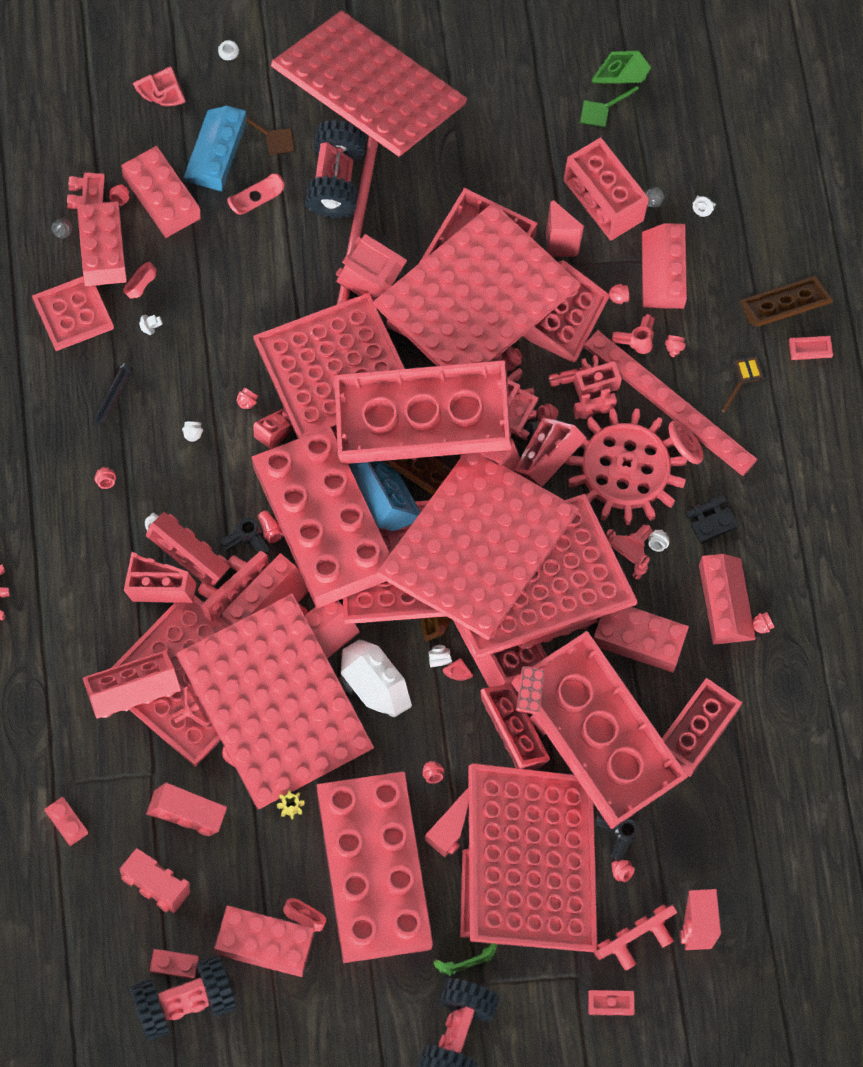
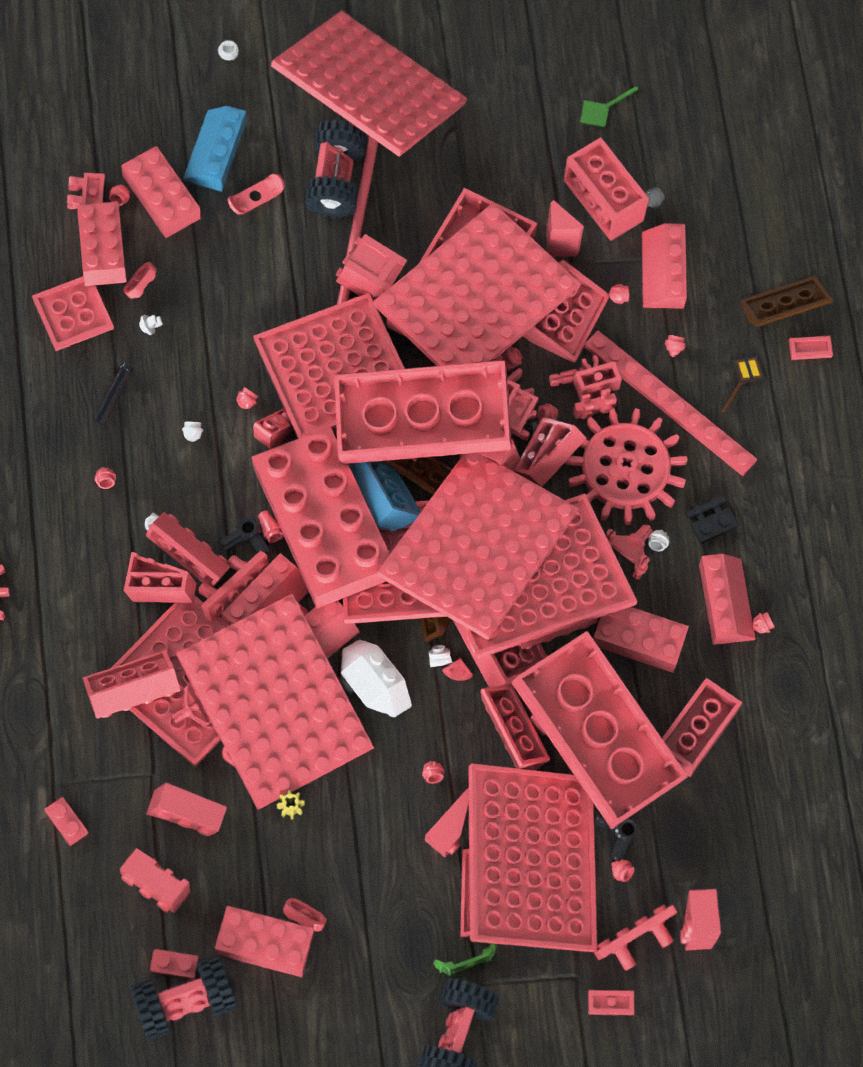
(61, 227): dark grey plate -> none
(161, 88): coral brick -> none
(277, 140): reddish brown piece -> none
(374, 867): coral plate -> none
(530, 690): coral tile -> none
(623, 68): bright green slope -> none
(640, 338): coral axle -> none
(685, 442): coral plate -> none
(703, 206): white plate -> none

